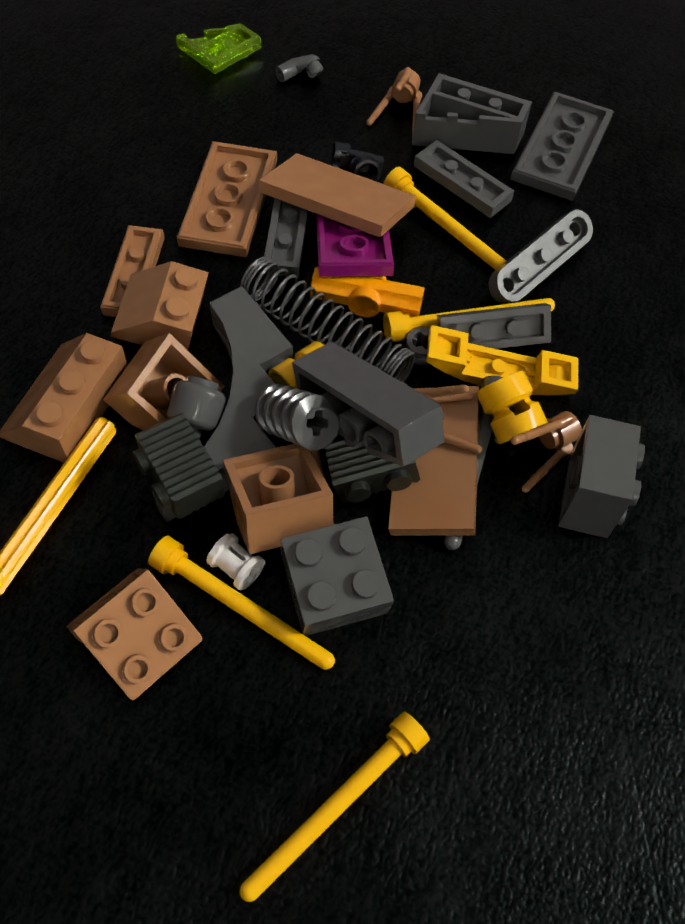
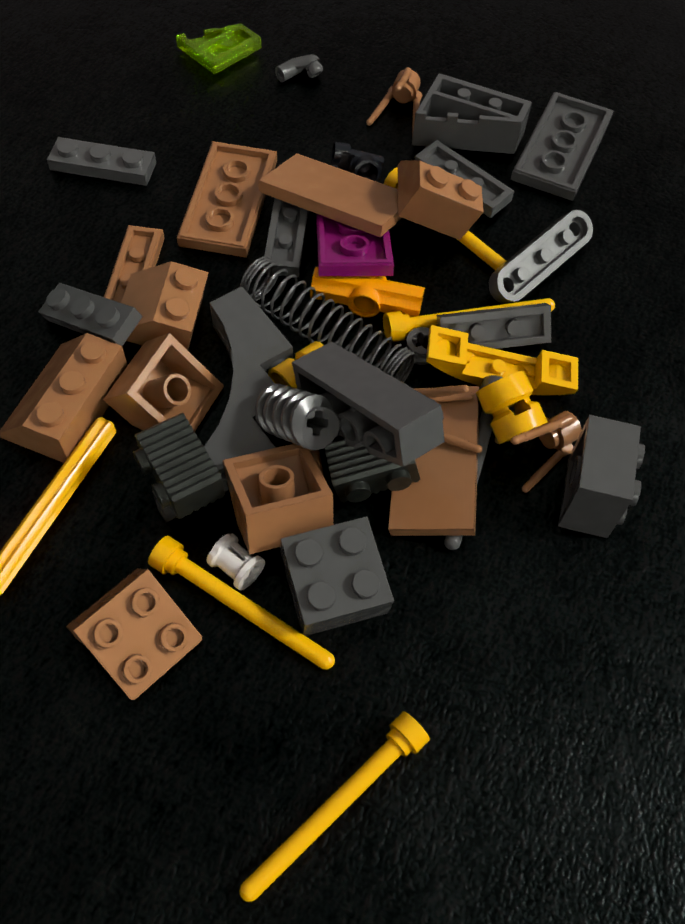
(90, 314): none -> dark grey plate
(102, 161): none -> dark grey plate
(199, 403): dark grey head -> none
(437, 198): none -> medium nougat slope

